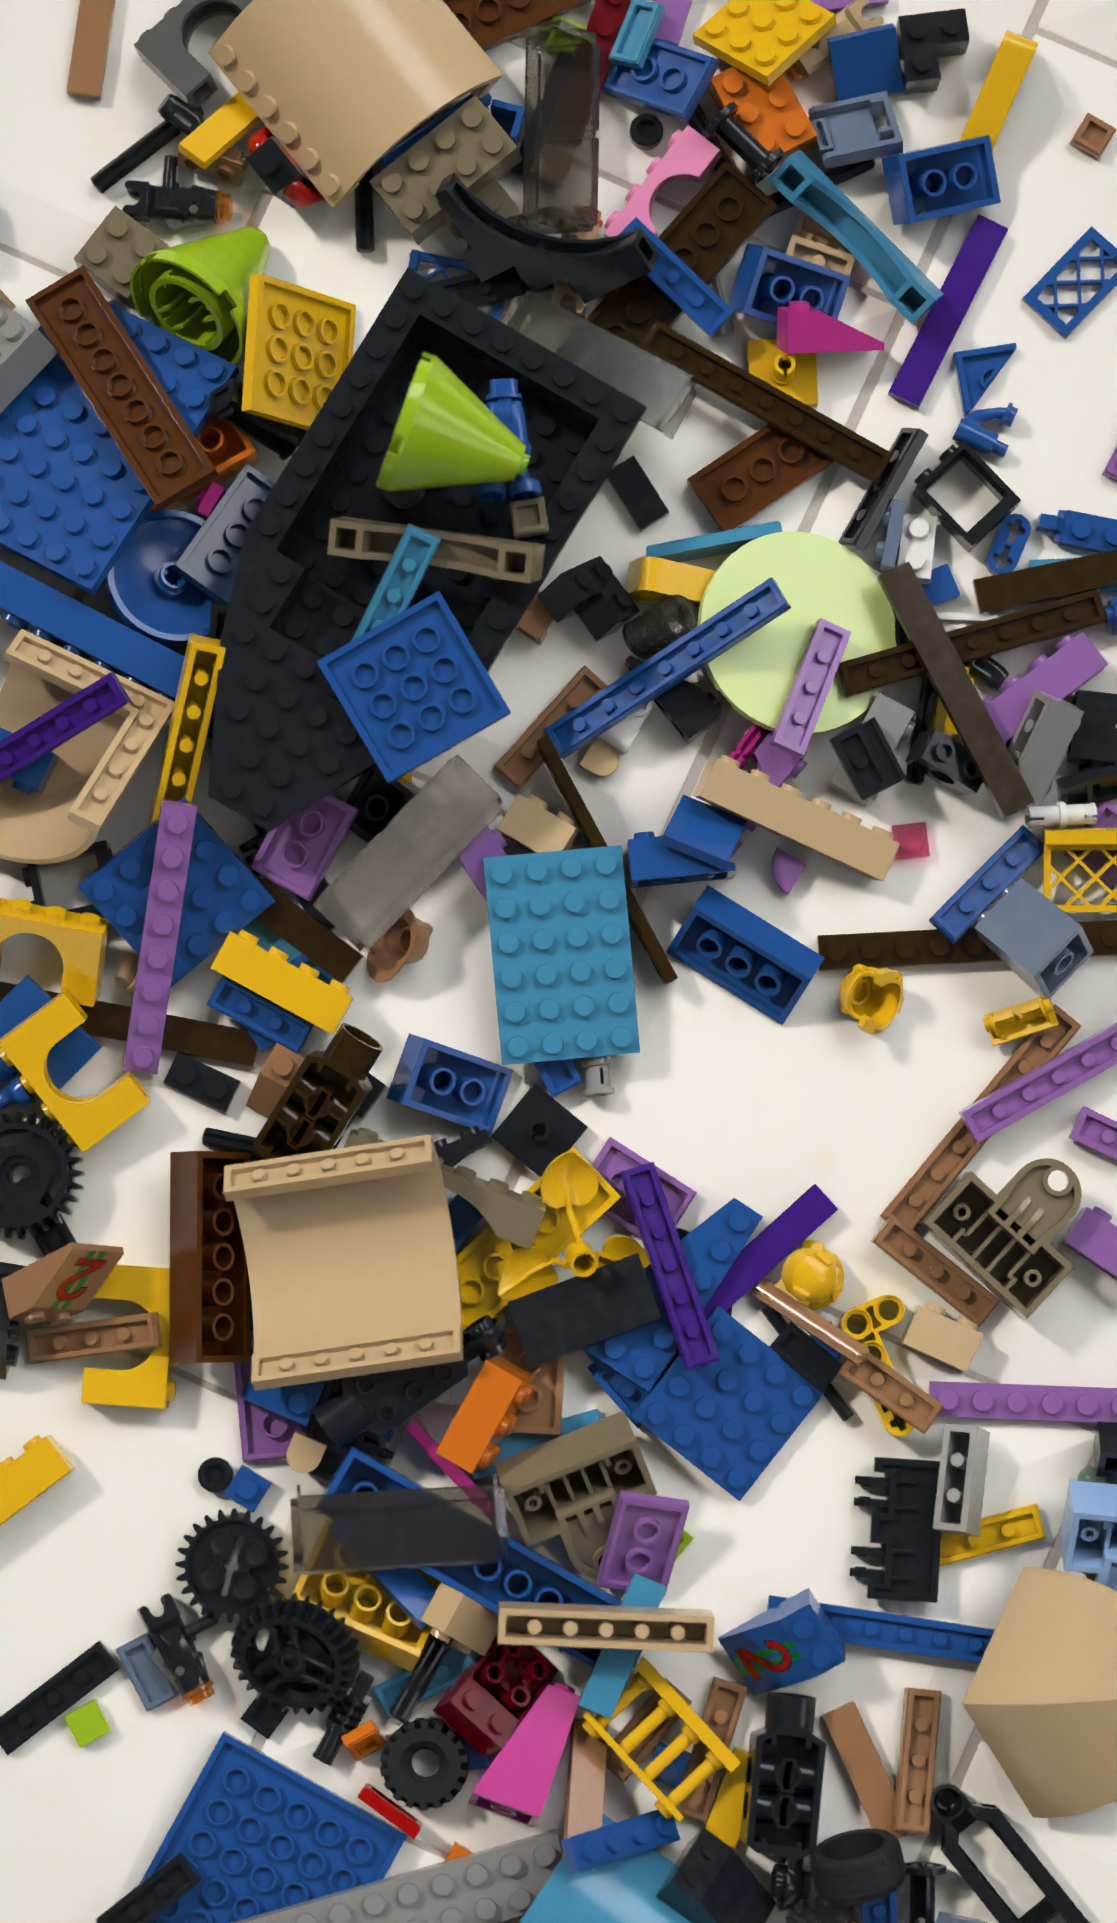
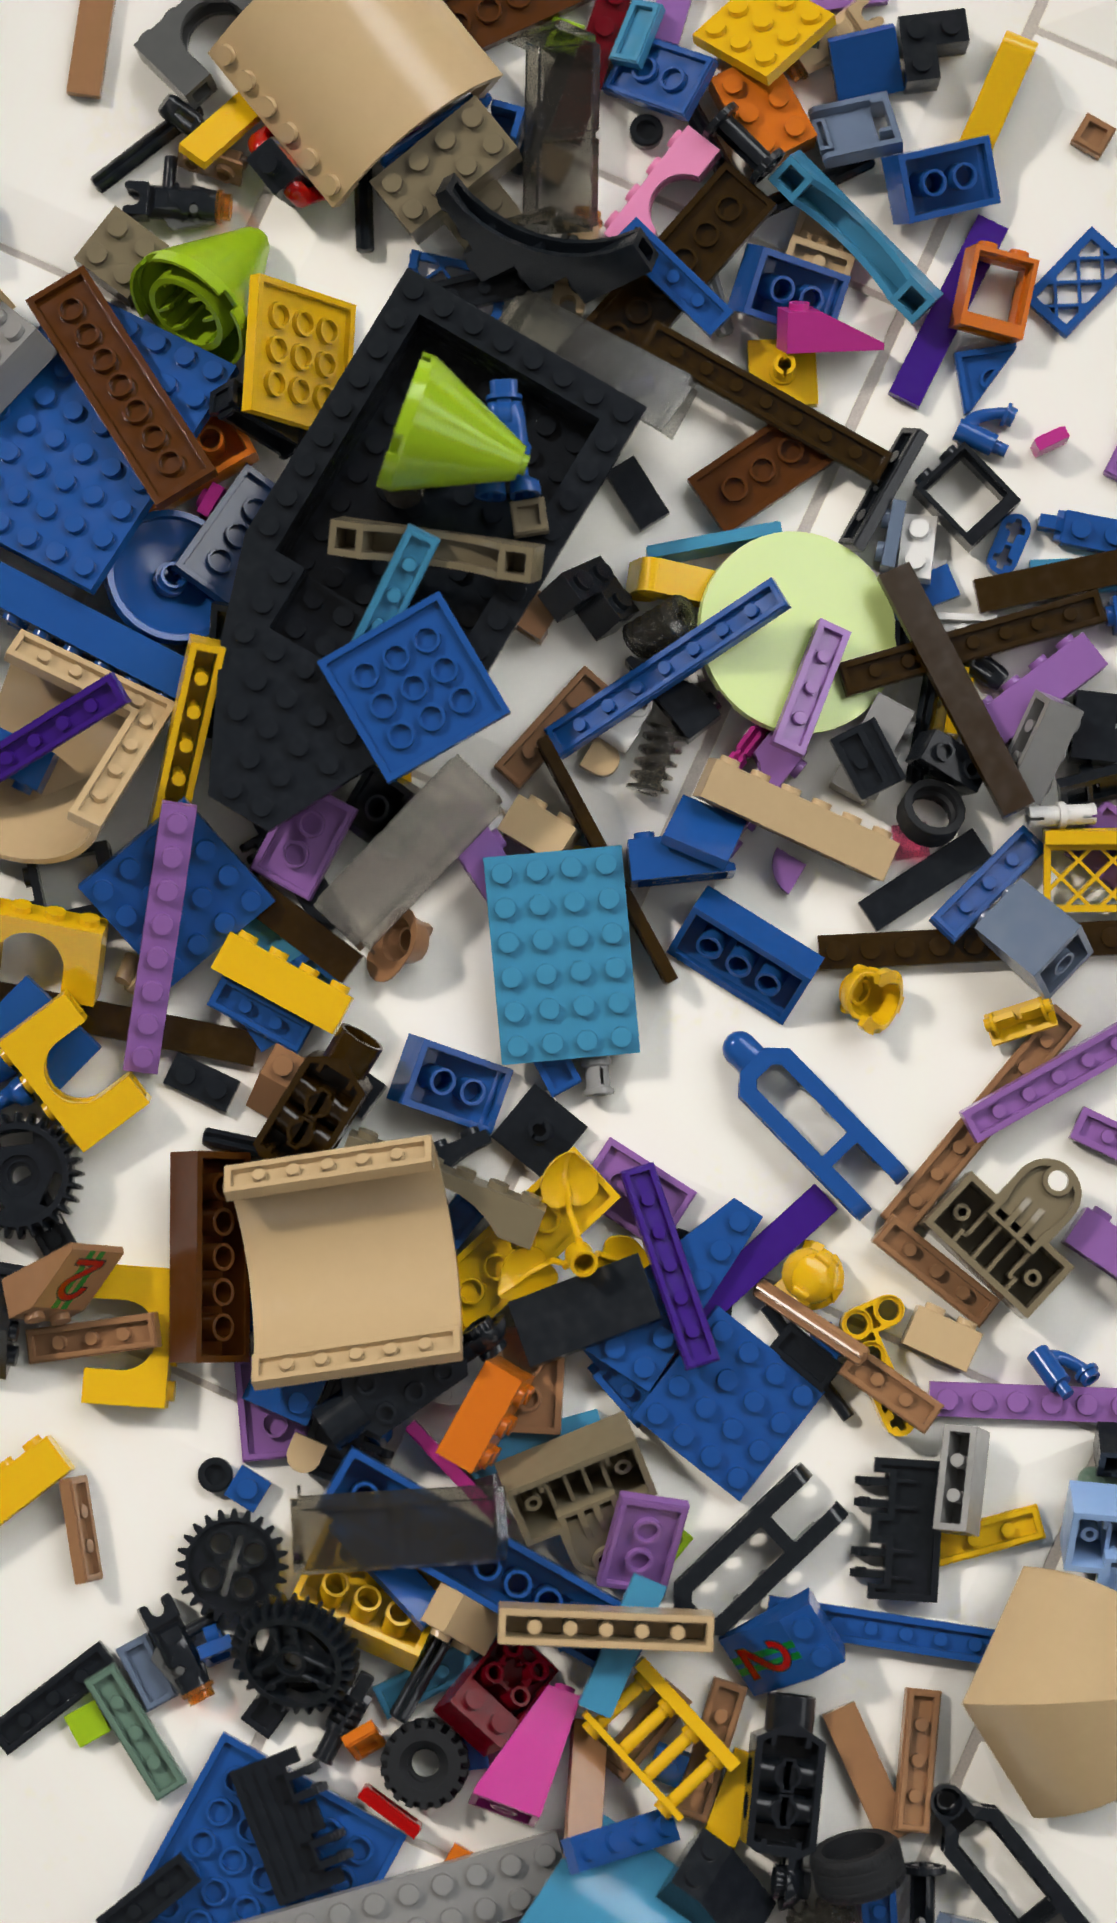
(80, 1529): none -> medium nougat tile
(135, 1731): none -> sand green tile
(217, 1647): none -> blue tile
(285, 1825): none -> black hinge
(656, 760): none -> clear smoke piece
(751, 1061): none -> blue piece
(758, 1516): none -> black piece
(924, 879): none -> black tile
(942, 795): none -> black tyre
(987, 326): none -> orange window
(1049, 441): none -> dark pink tile
(1049, 1368): none -> blue plant

